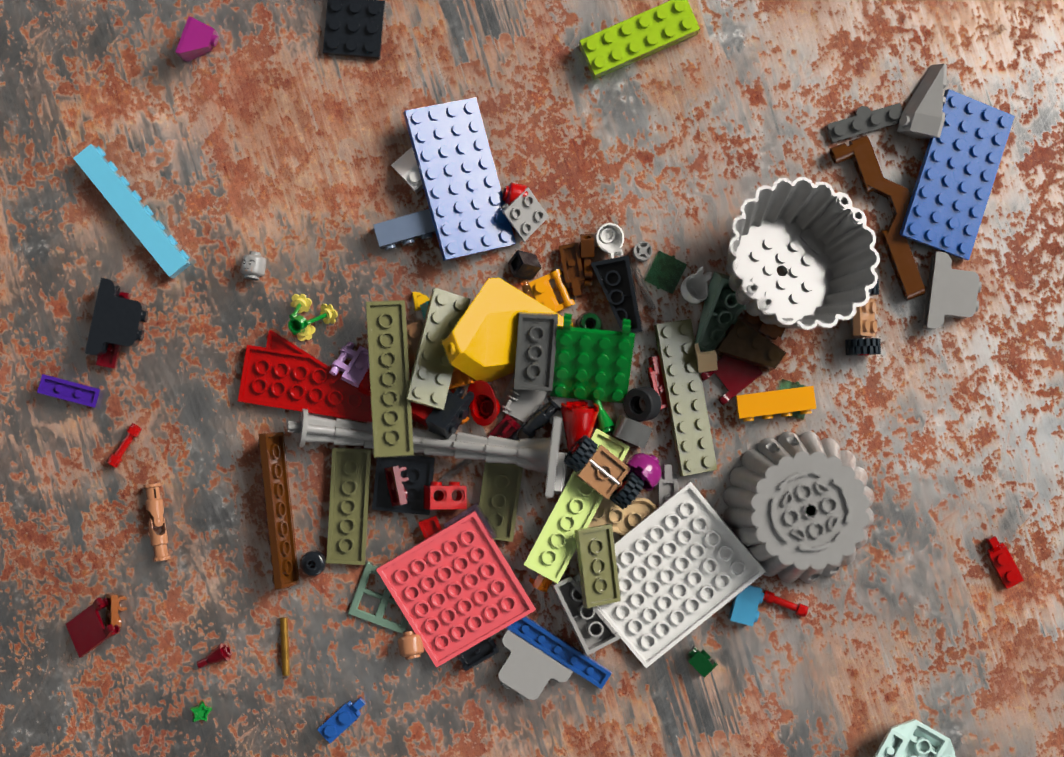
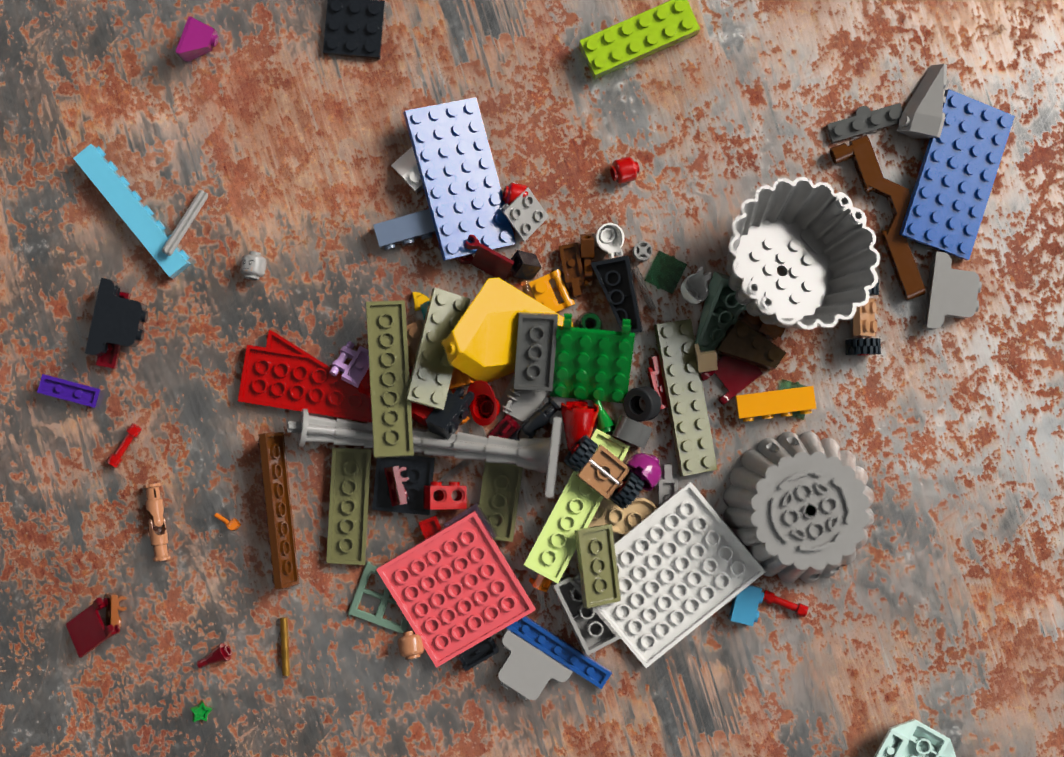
(185, 223): none -> light grey axle
(233, 524): none -> orange hand
(303, 327): light yellow plant -> none
(313, 556): black head -> none
(341, 720): blue hinge -> none
(487, 259): none -> dark red flag
(563, 472): white plate -> none
(624, 170): none -> red head
(700, 661): dark green brick -> none
(1003, 563): red hinge -> none

